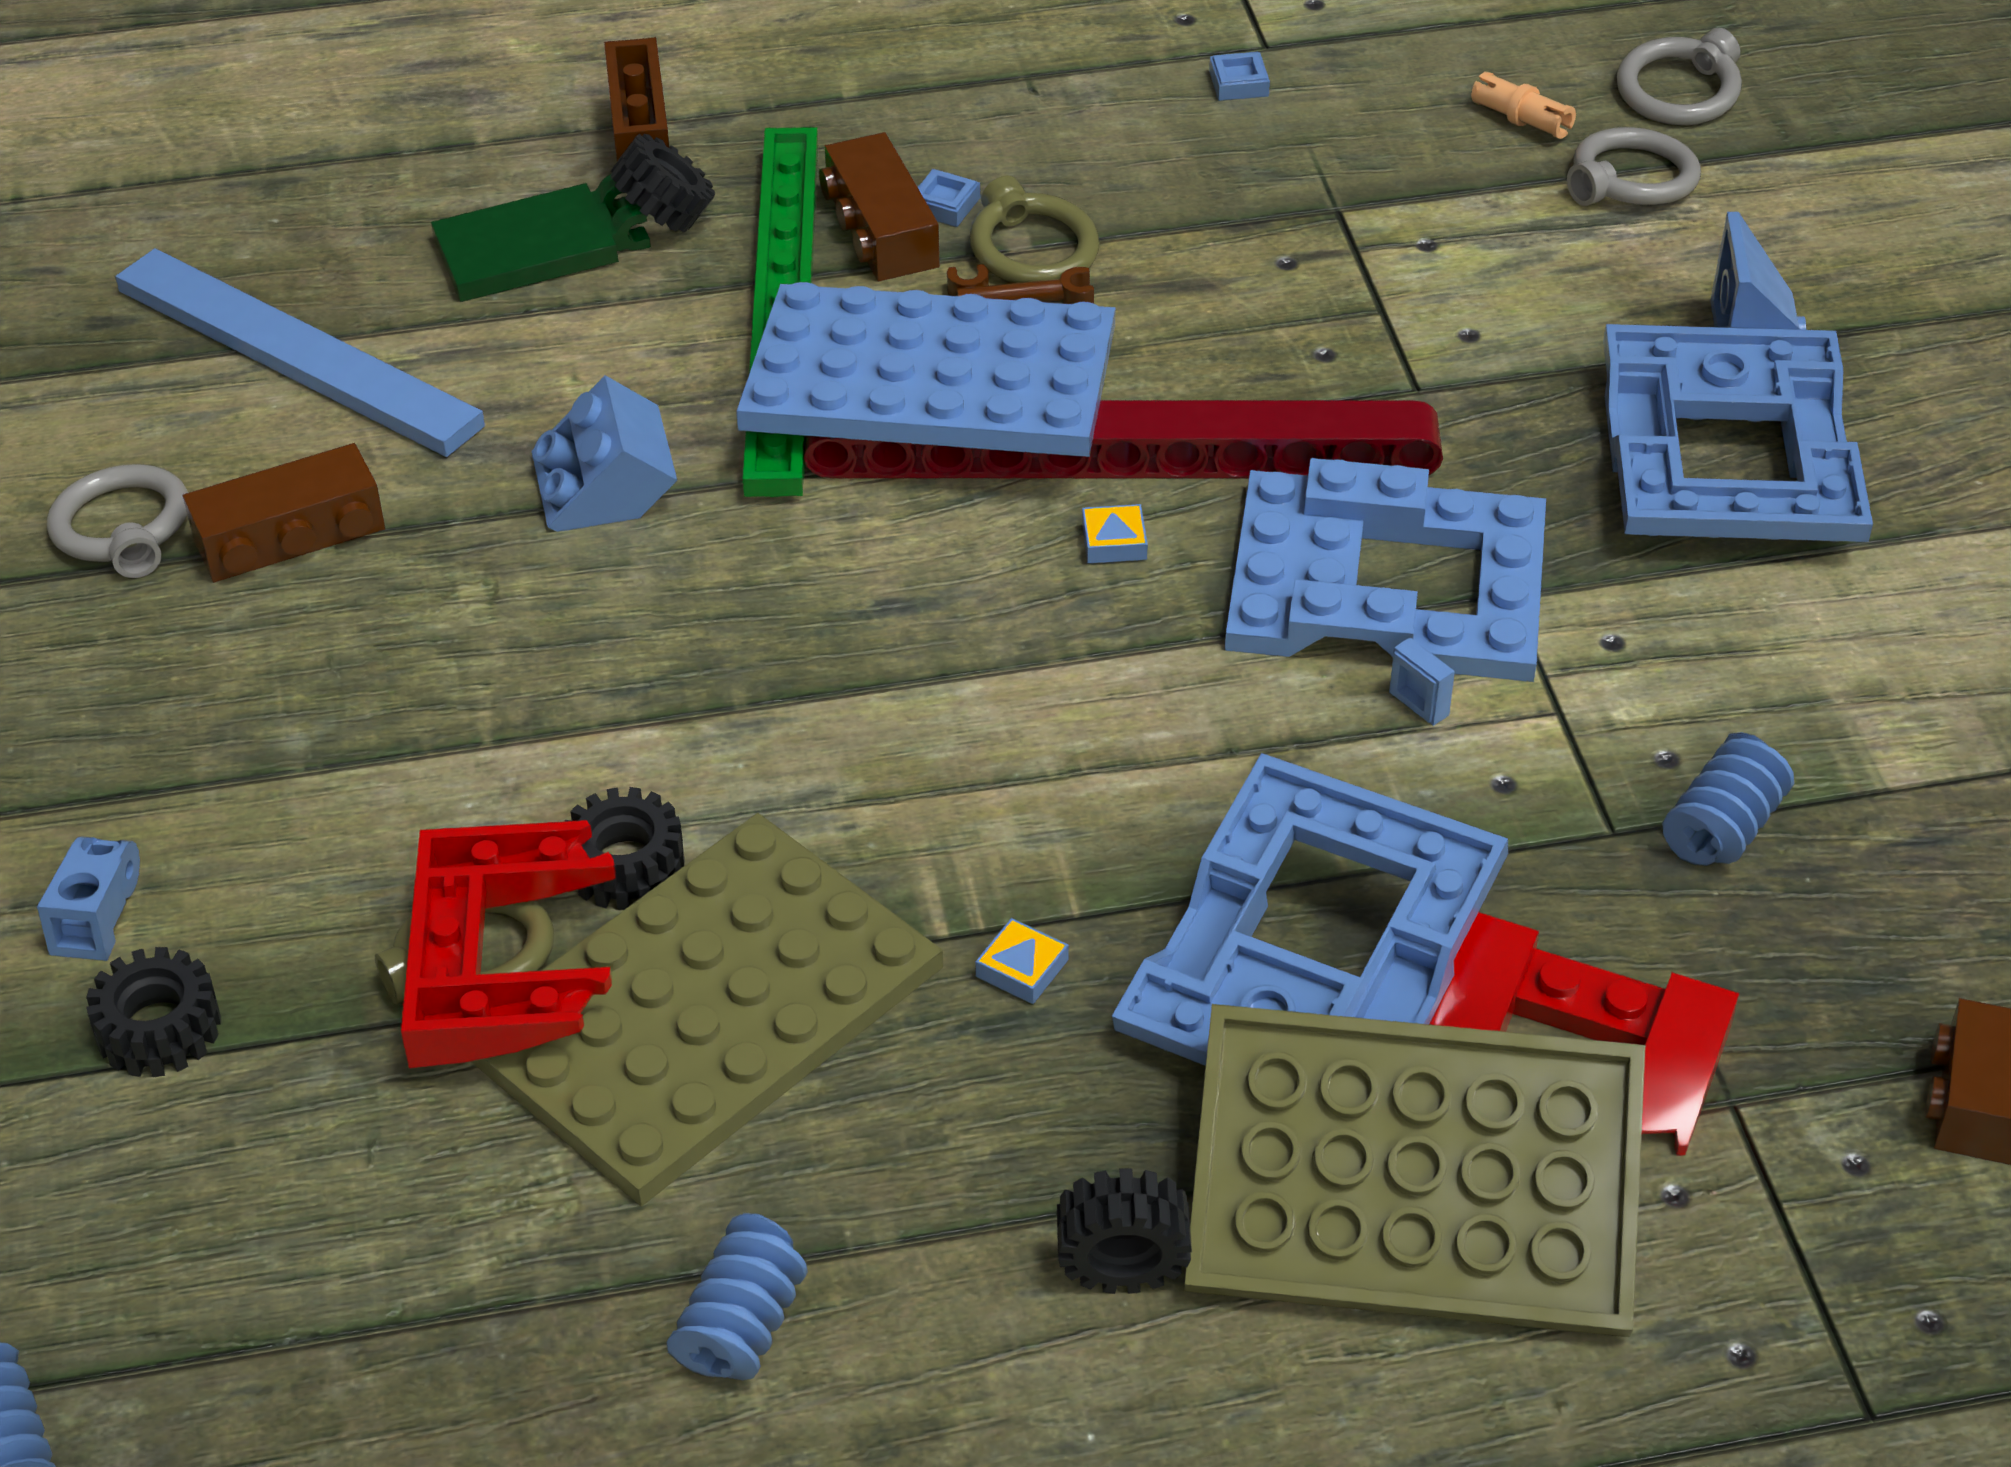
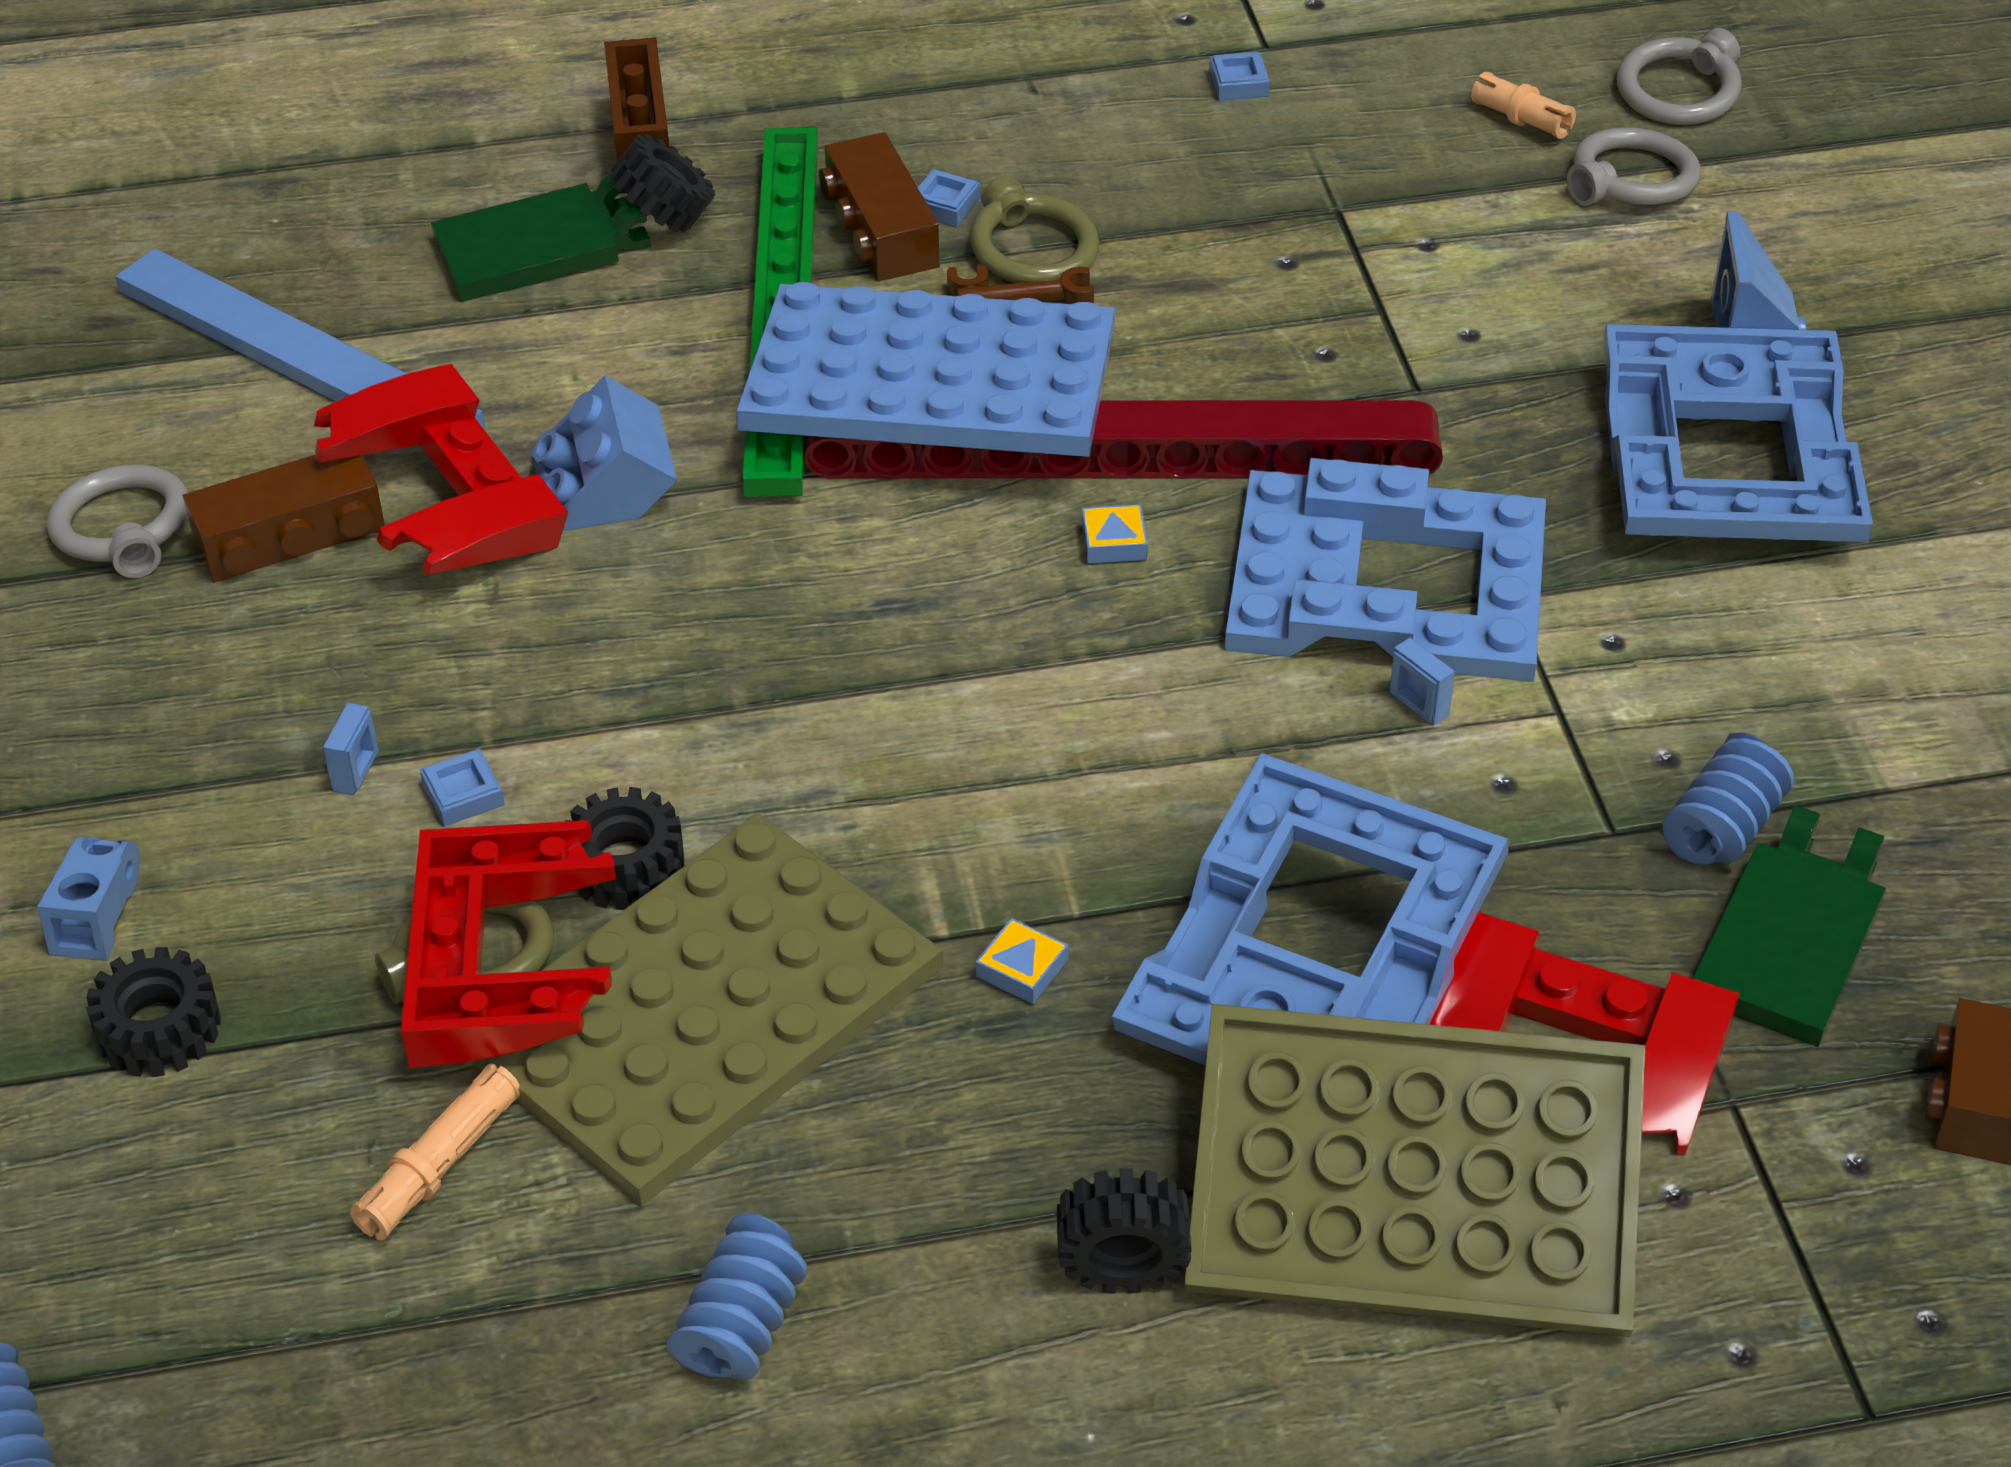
(351, 748): none -> medium blue tile
(417, 1171): none -> light nougat pin
(462, 787): none -> medium blue tile
(495, 509): none -> red wedge
(1795, 930): none -> dark green tile

